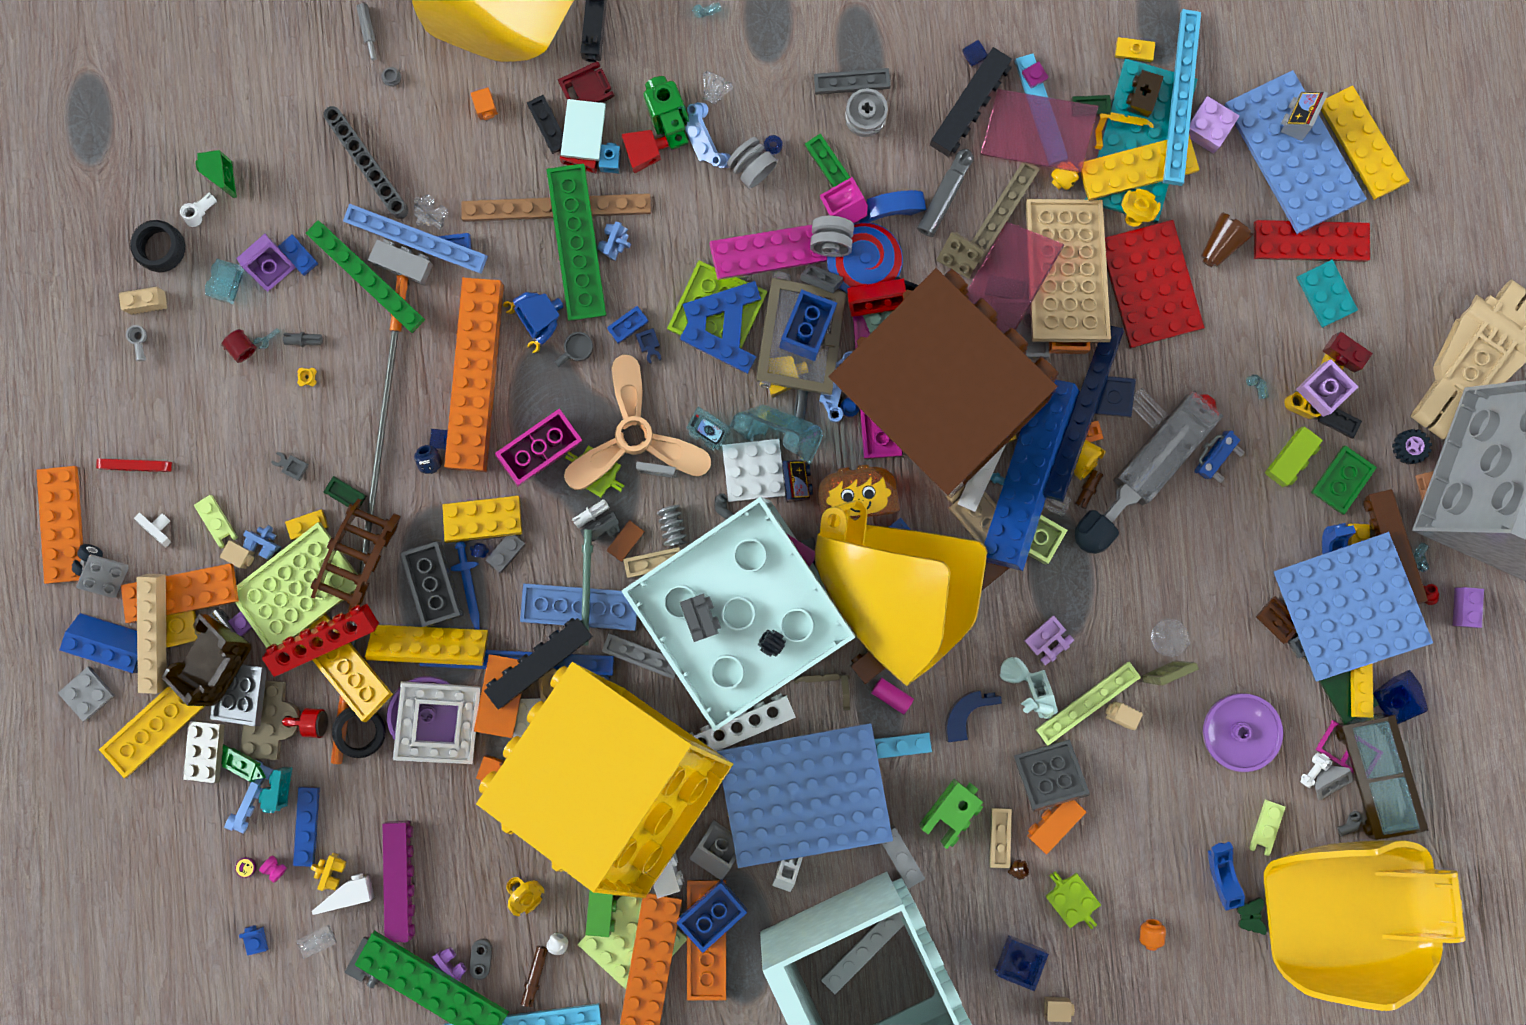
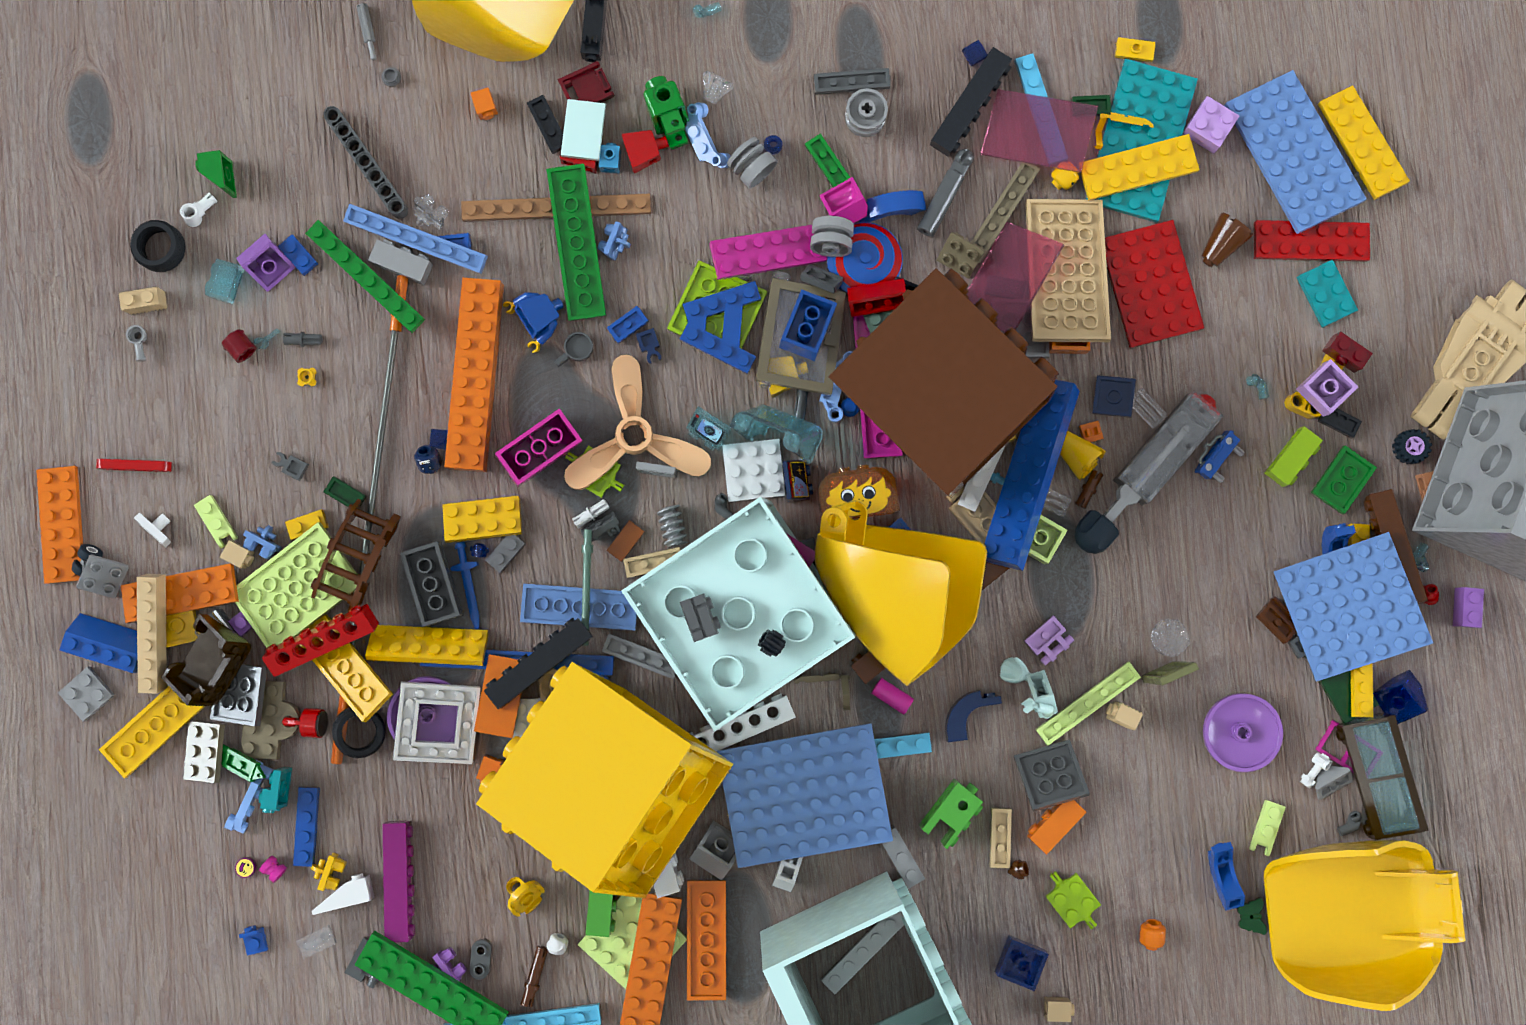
(712, 916): blue brick -> none
(1035, 75): magenta plate -> none
(1082, 416): dark blue plate -> none
(1139, 207): yellow tile -> none
(1150, 84): dark brown brick -> none
(1182, 97): medium azure plate -> none
(1303, 114): slope -> none

